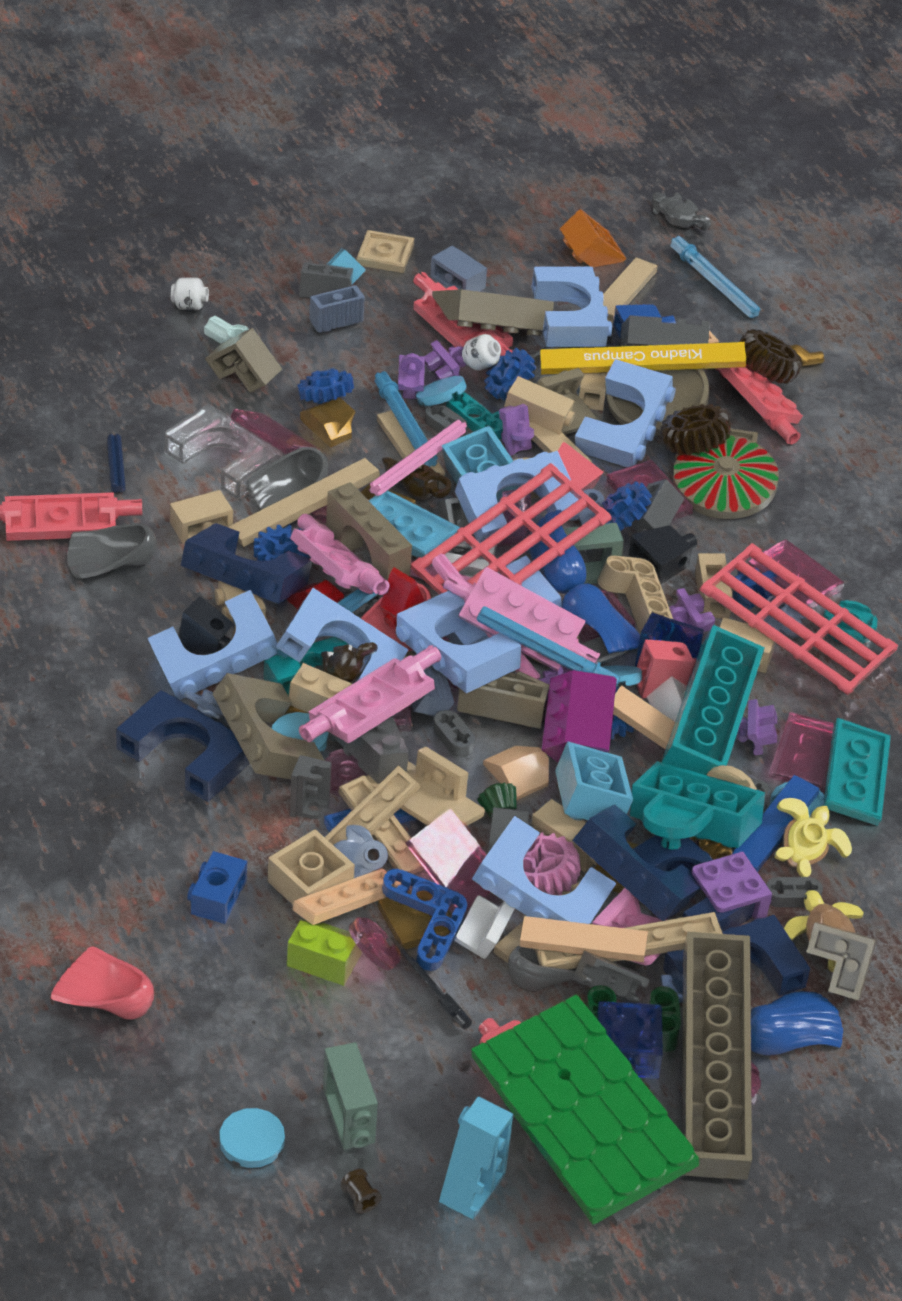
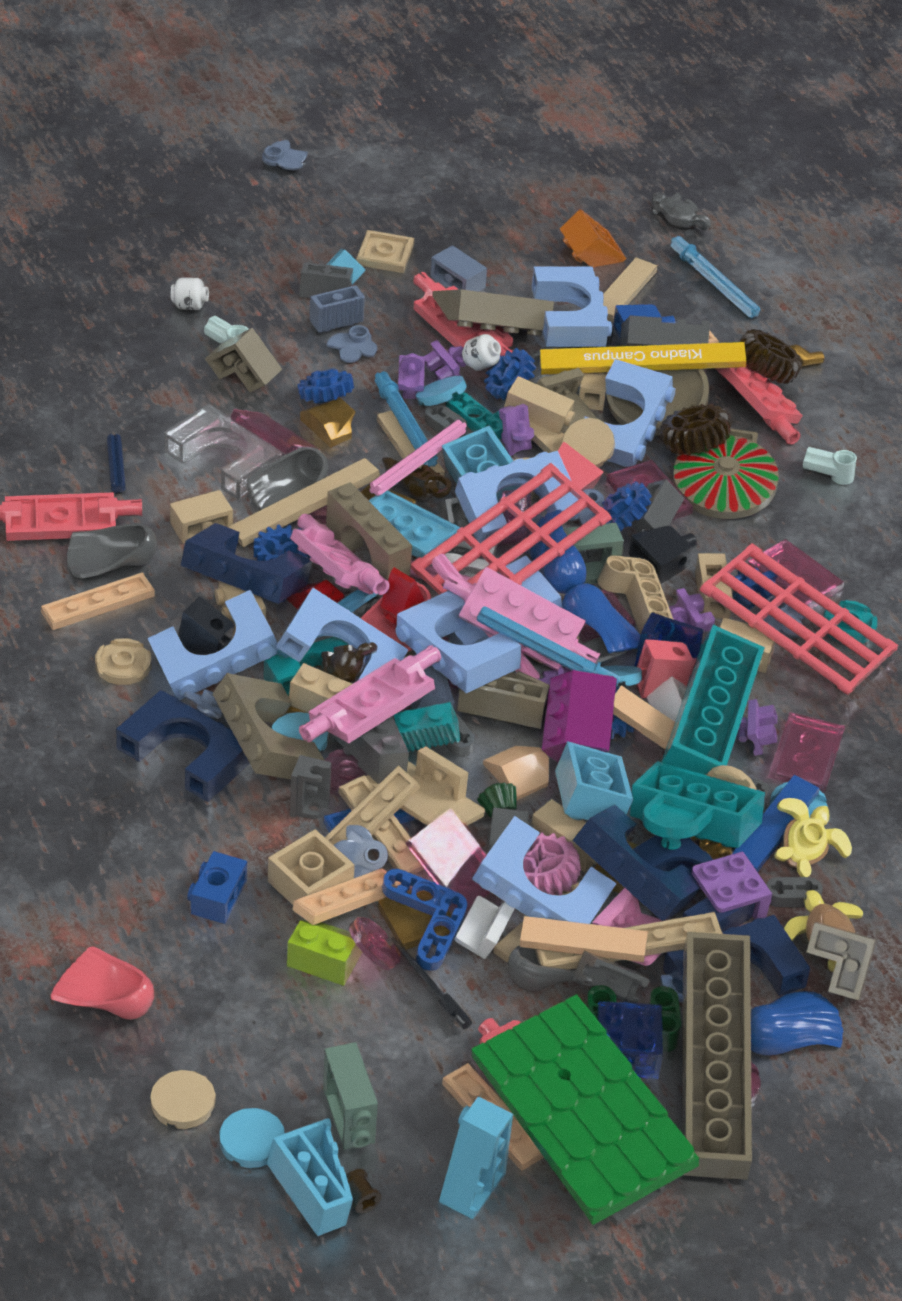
(97, 601): none -> light nougat tile
(123, 662): none -> tan tile
(183, 1099): none -> tan tile
(281, 155): none -> sand blue plate
(312, 1175): none -> medium azure wedge
(353, 344): none -> sand blue plate
(428, 726): none -> teal brick
(466, 1086): none -> light nougat tile
(591, 439): none -> tan tile
(838, 465): none -> light aqua piece
(857, 771): teal tile -> none

